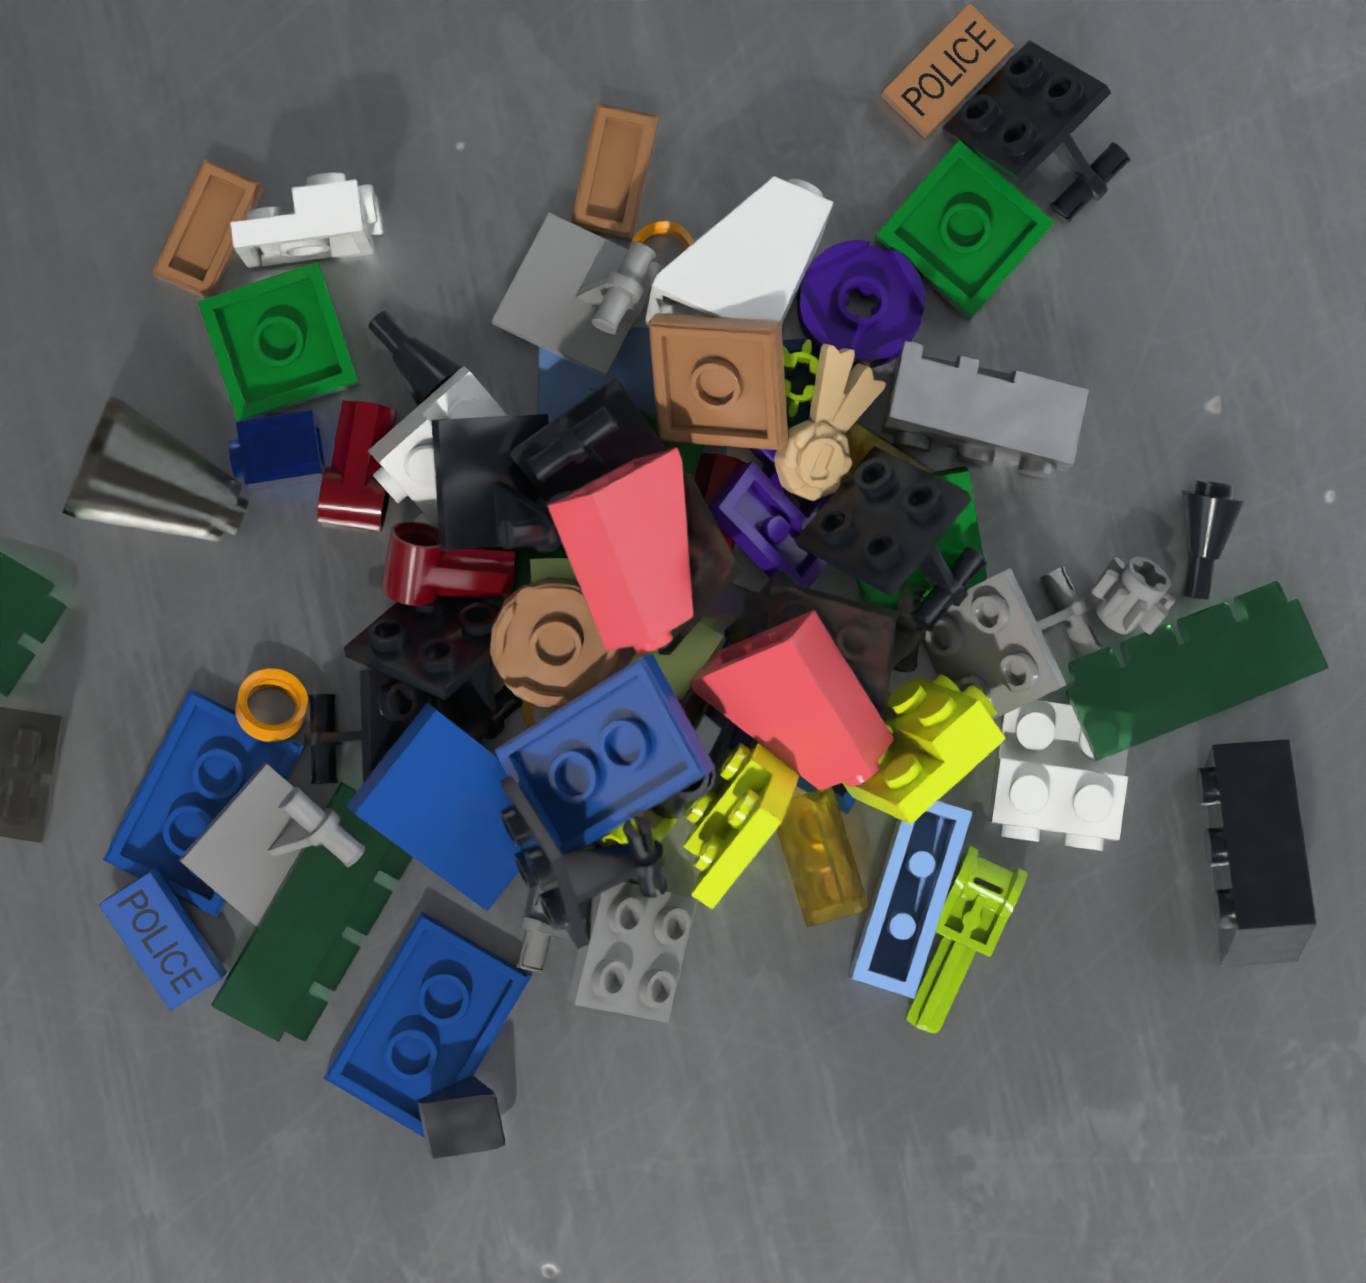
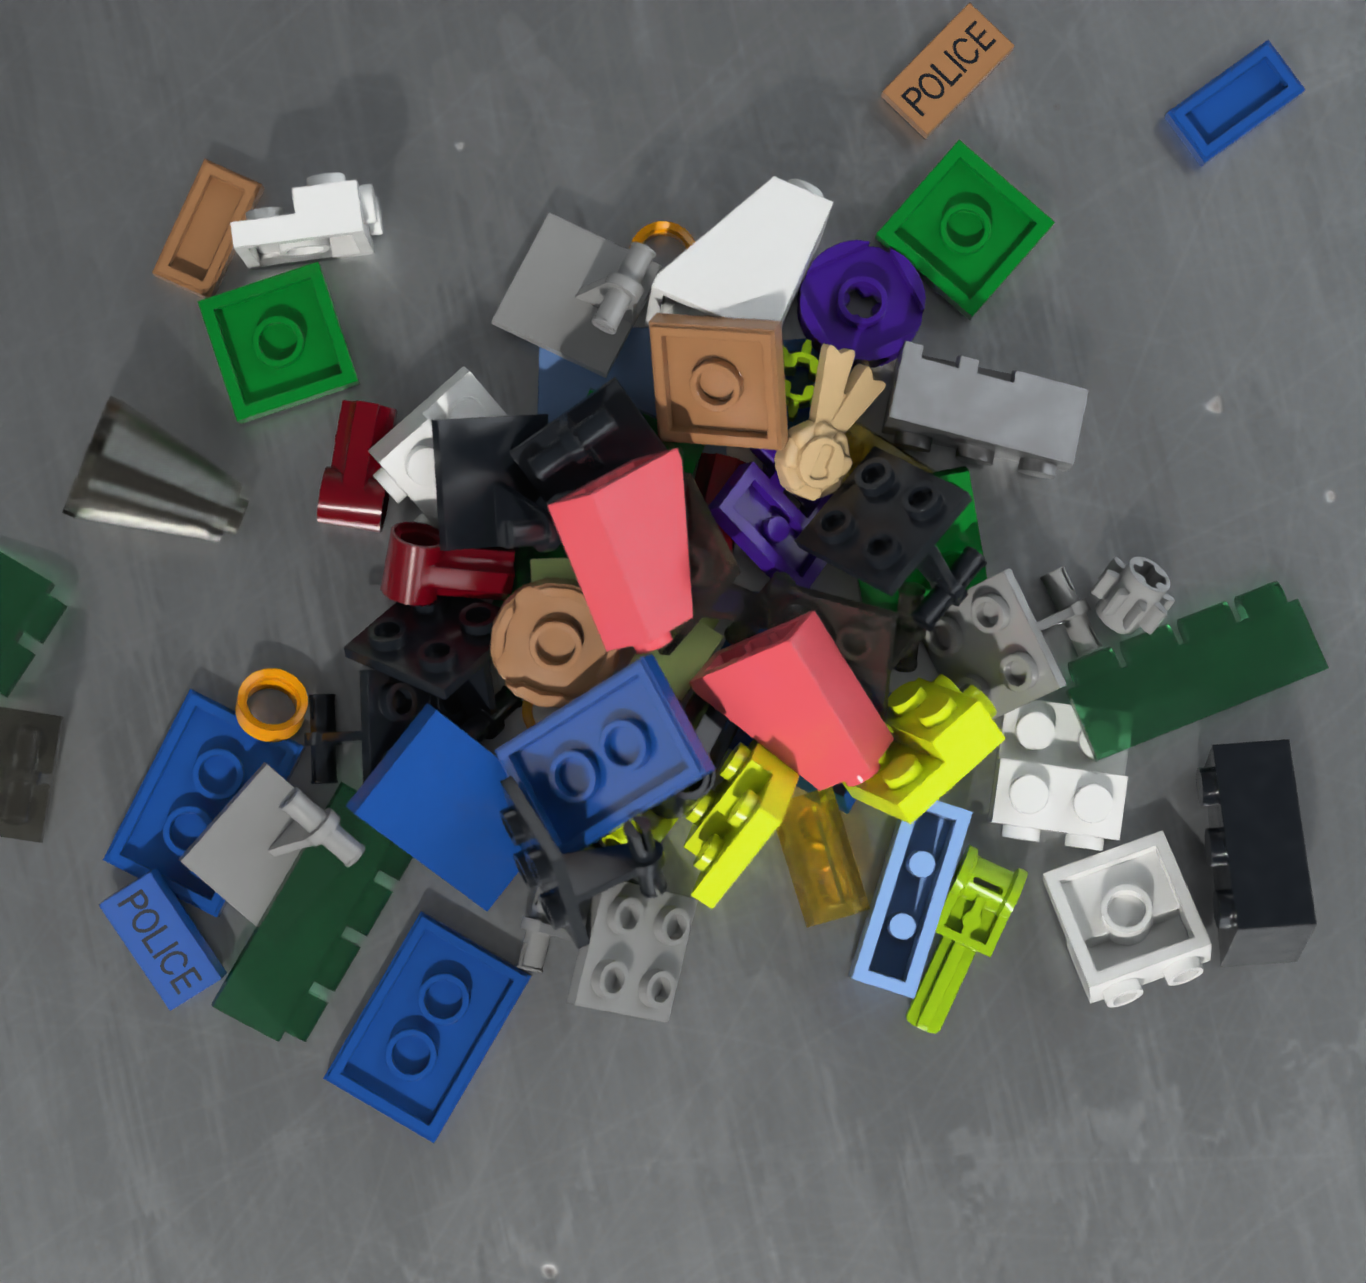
(278, 451): clear blue brick -> none
(417, 363): black cone -> none
(461, 1119): black slope -> none
(615, 172): medium nougat tile -> none
(1031, 113): black plate -> none
(1129, 920): none -> white plate
(1208, 520): black cone -> none
(1234, 103): none -> blue tile

